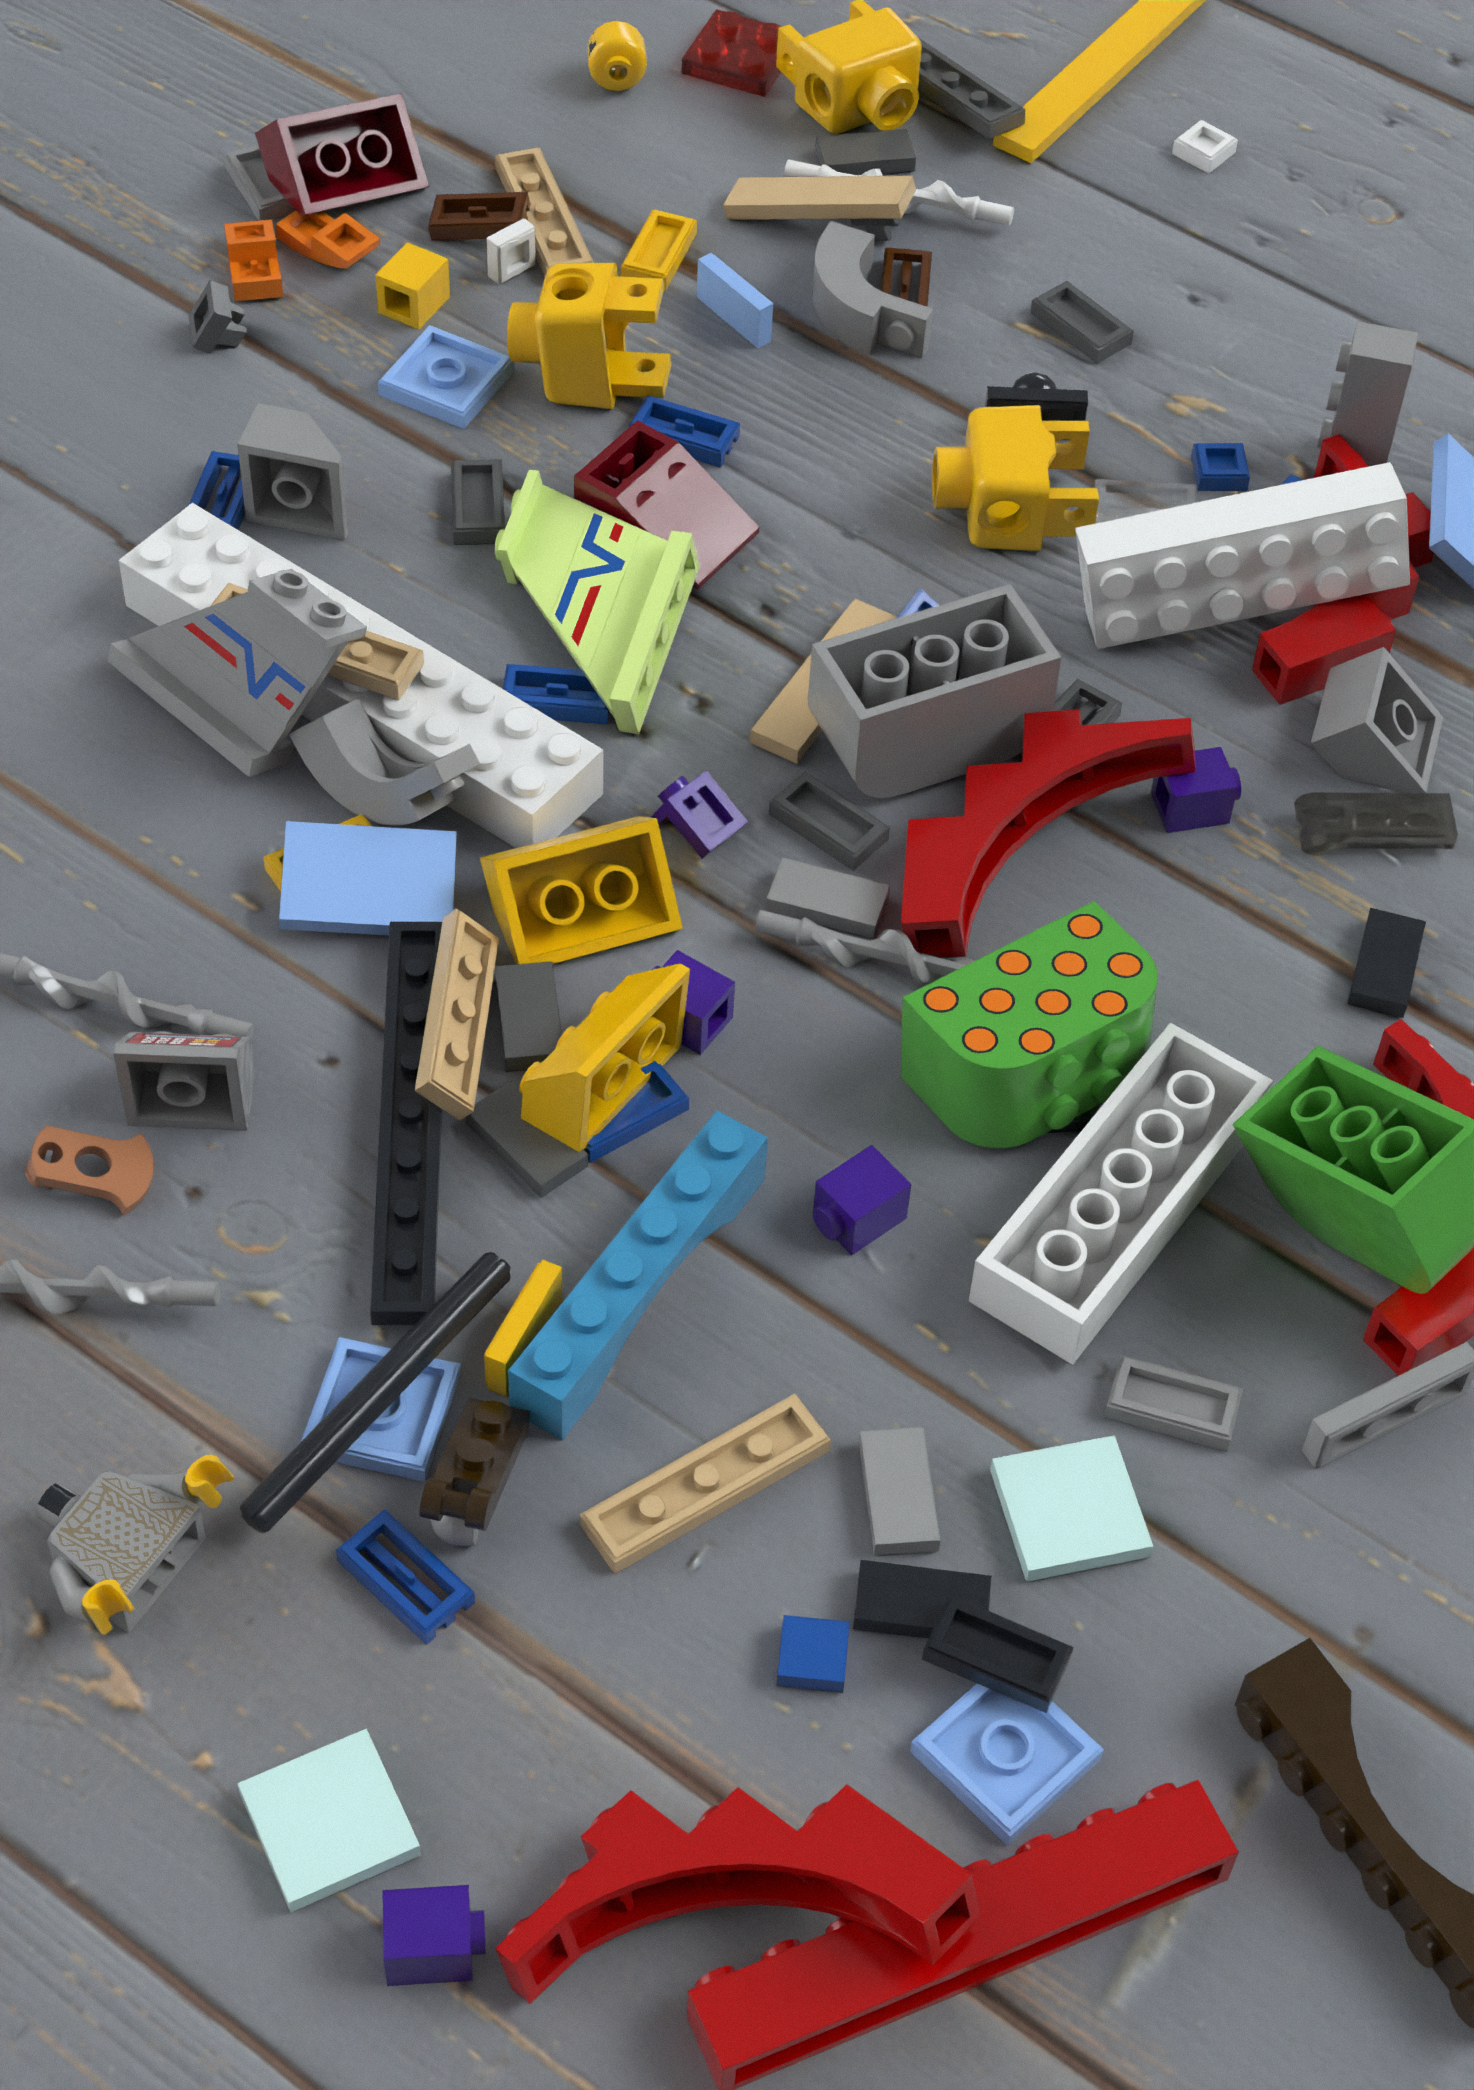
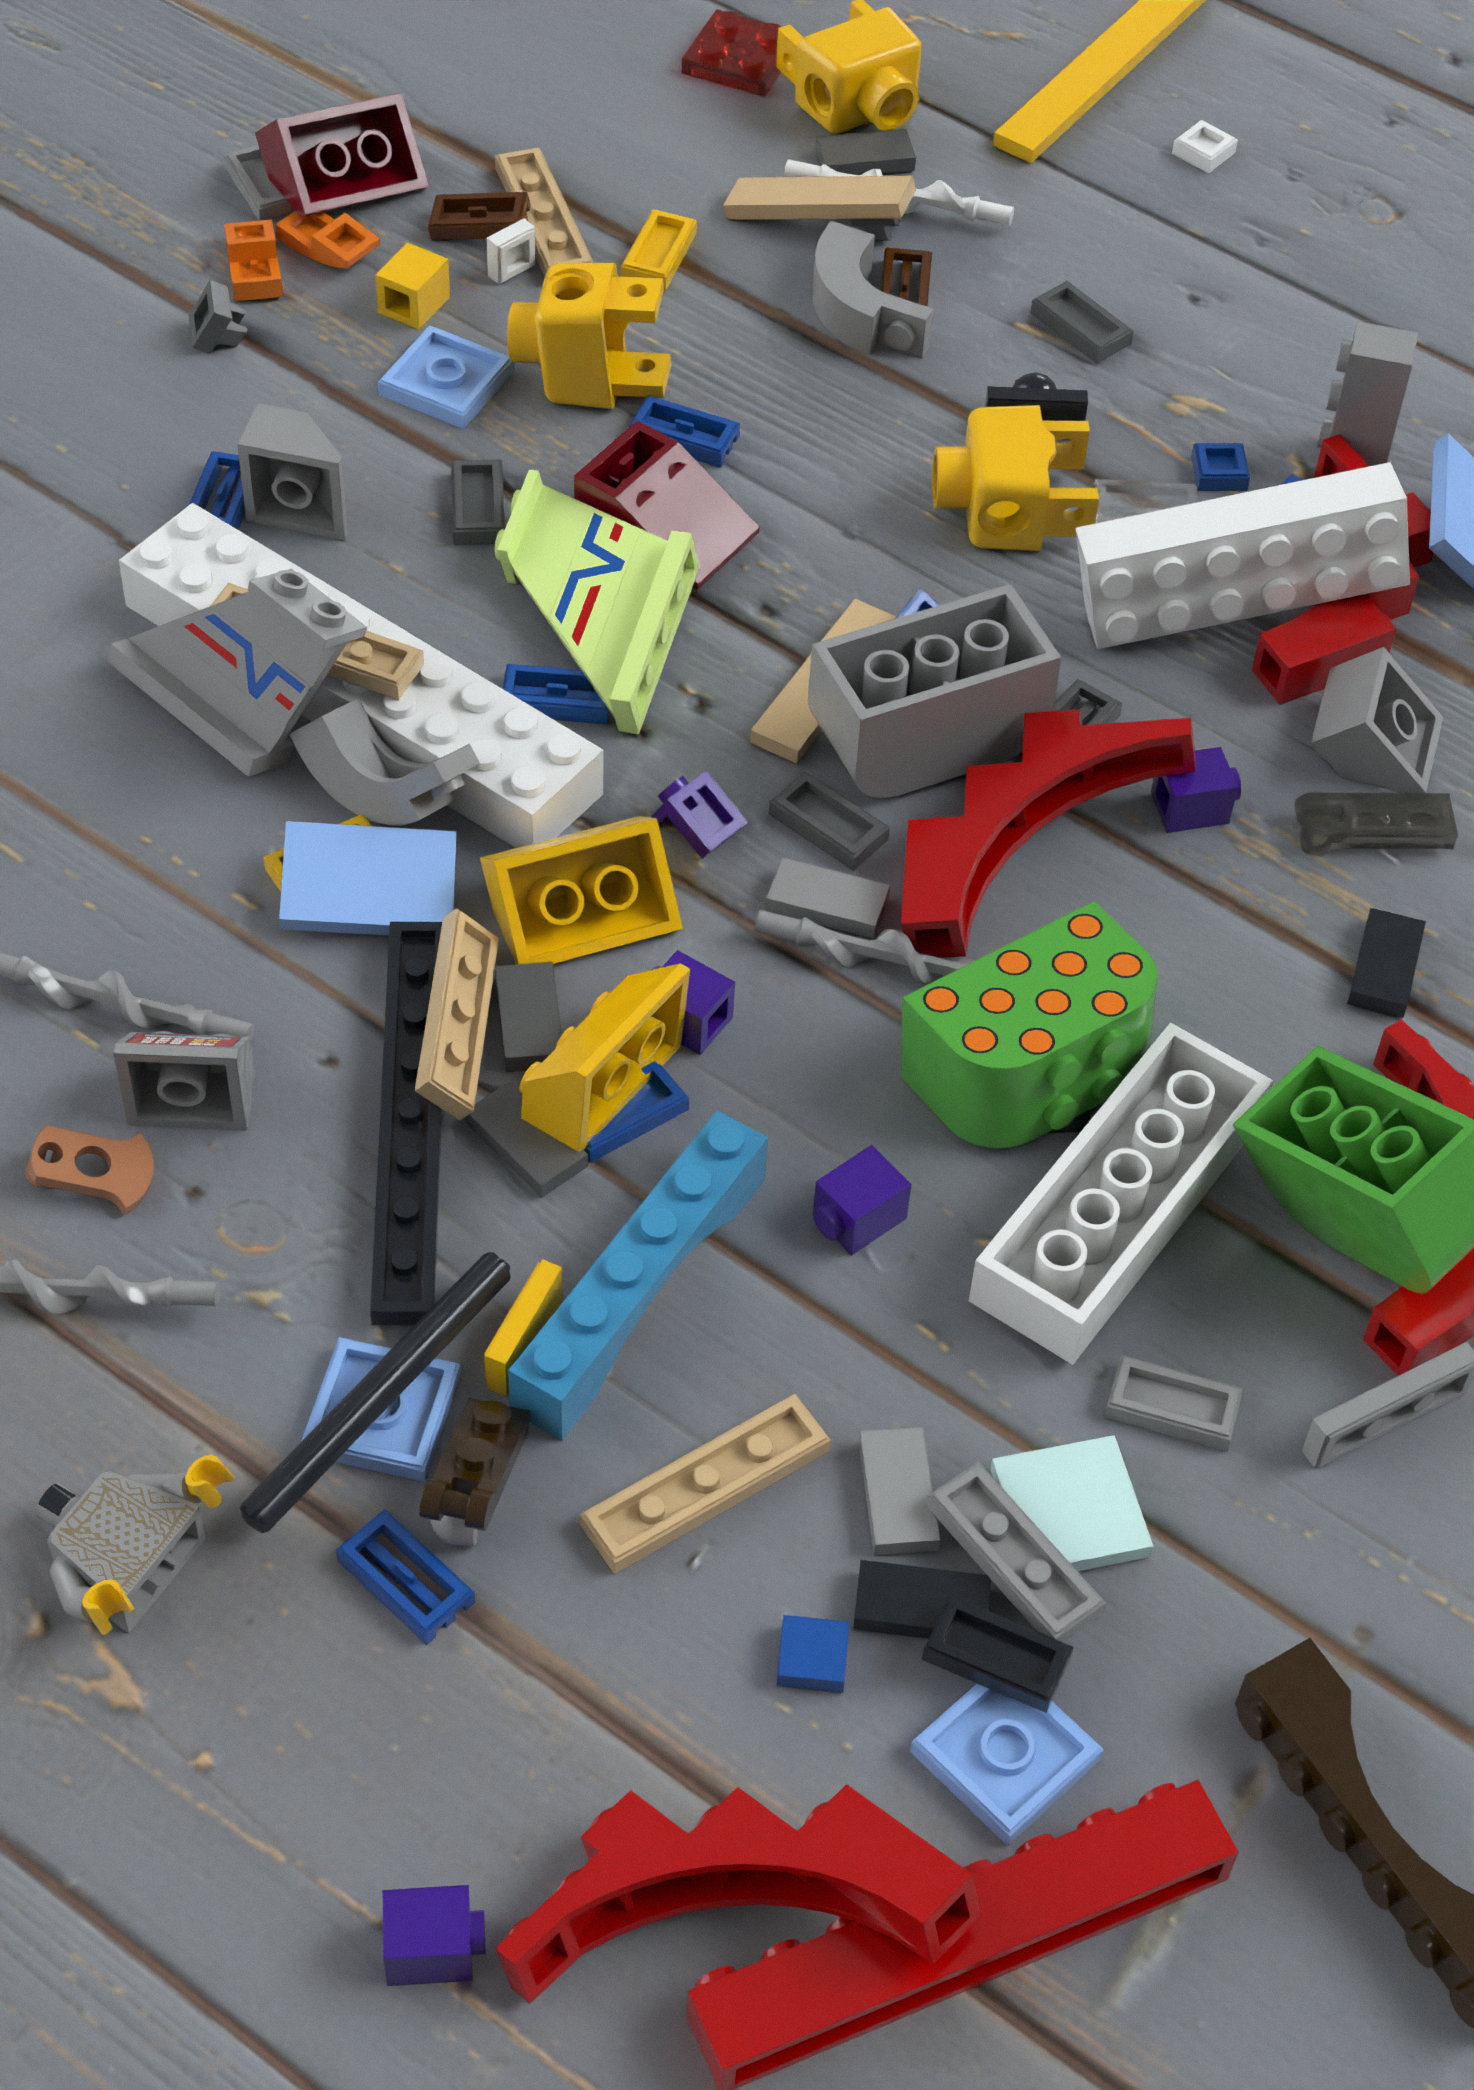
(329, 1820): light aqua tile -> none
(618, 51): yellow head -> none
(734, 300): light blue tile -> none
(966, 95): dark grey tile -> none
(1015, 1554): none -> light grey tile

